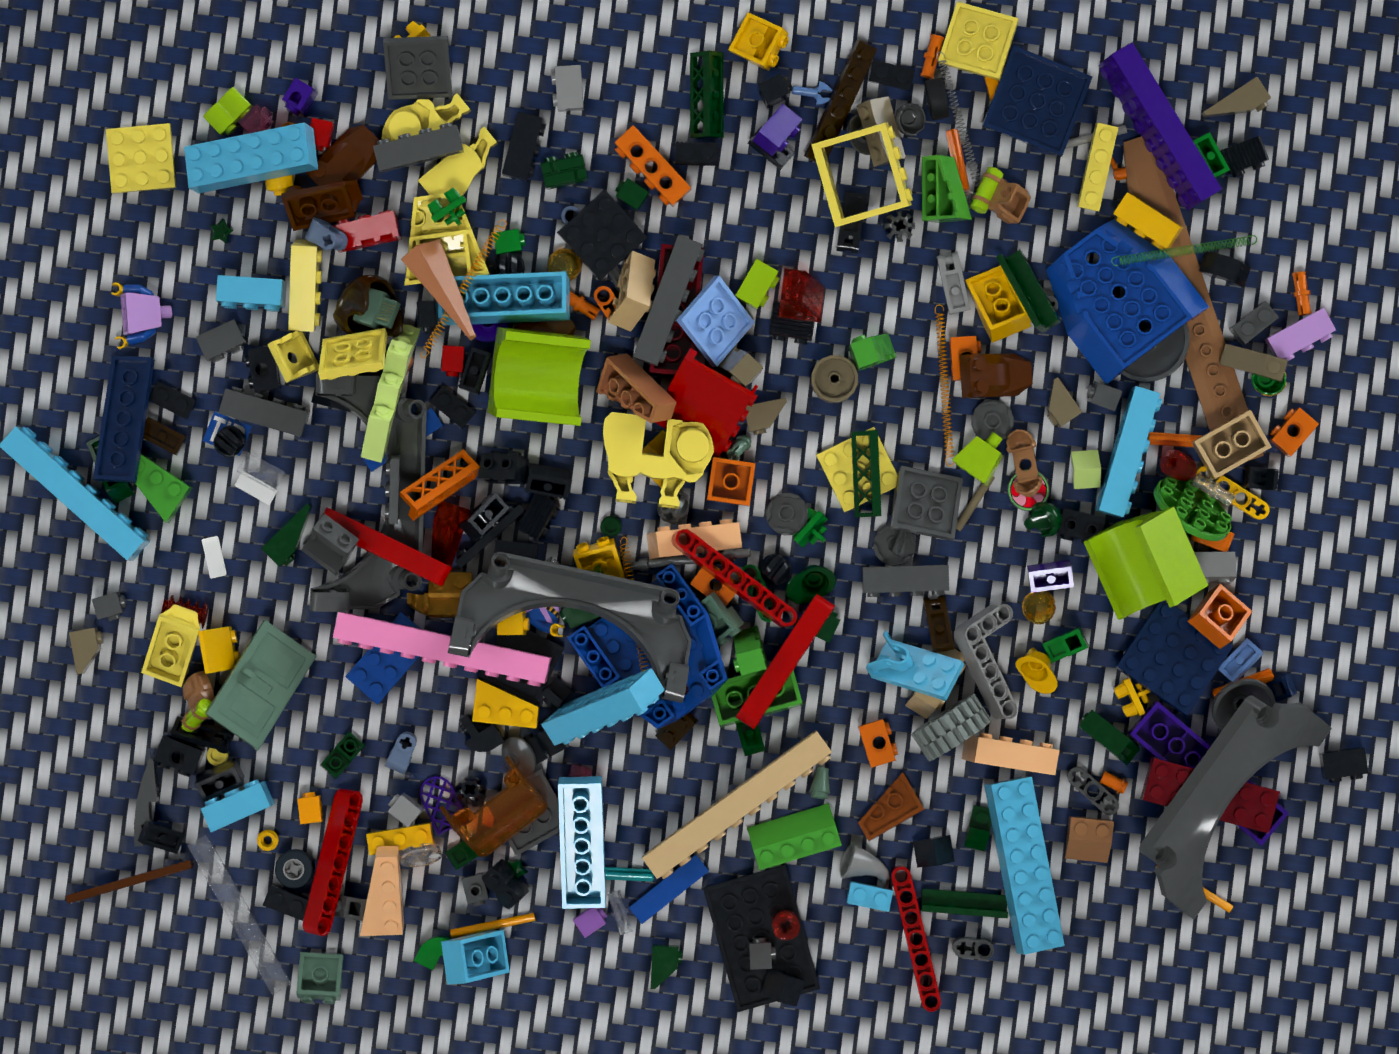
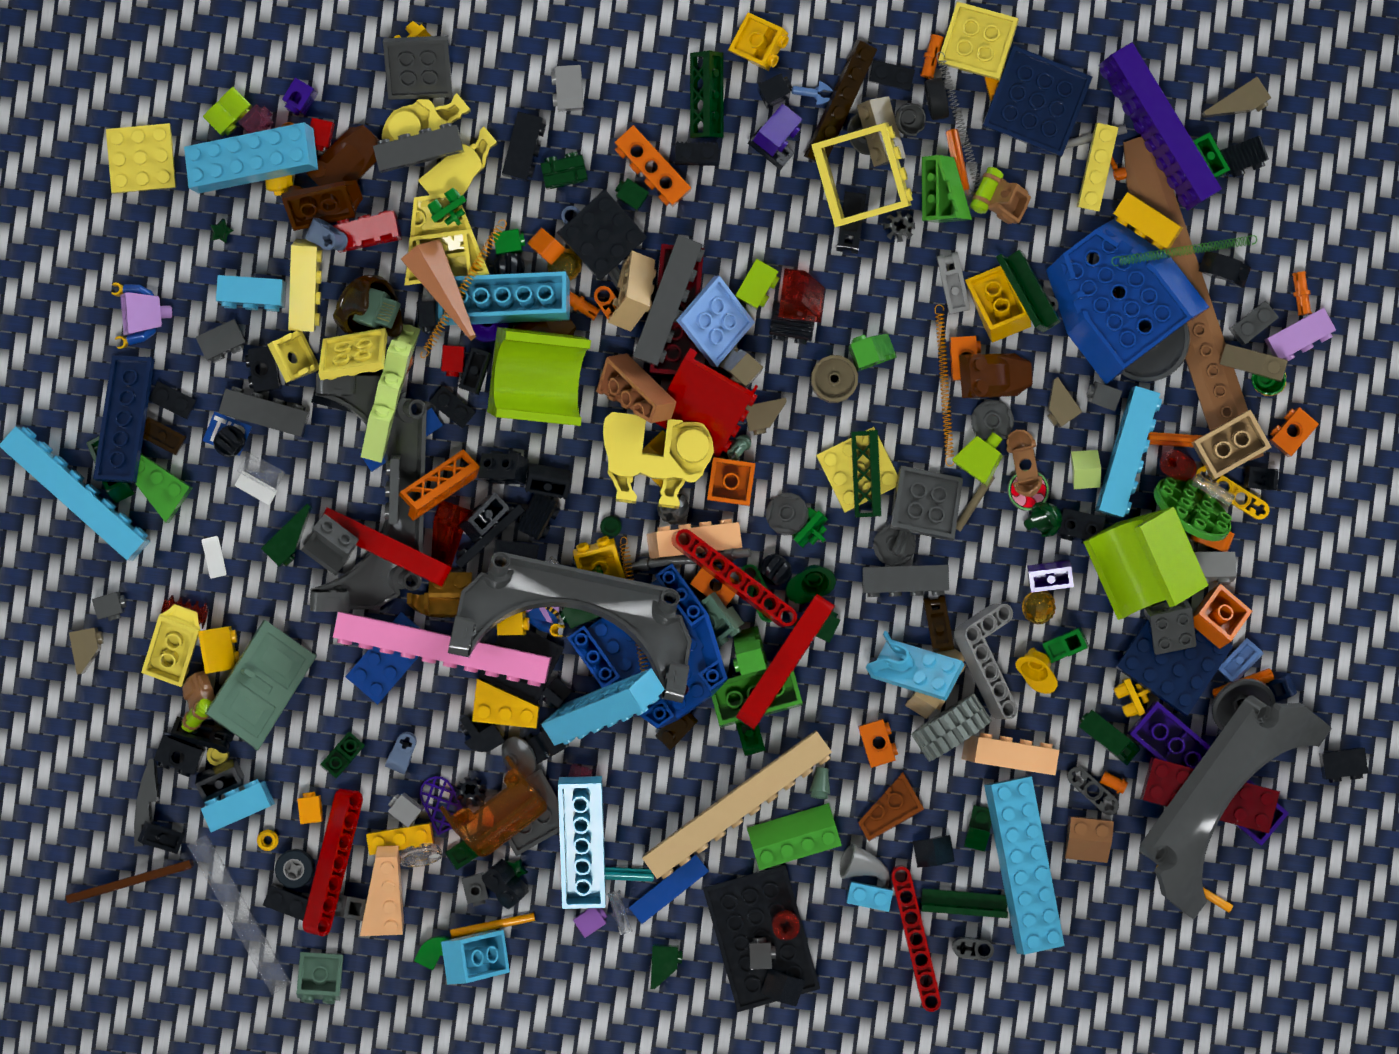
(546, 246): none -> orange beam
(1171, 627): none -> dark grey bracket

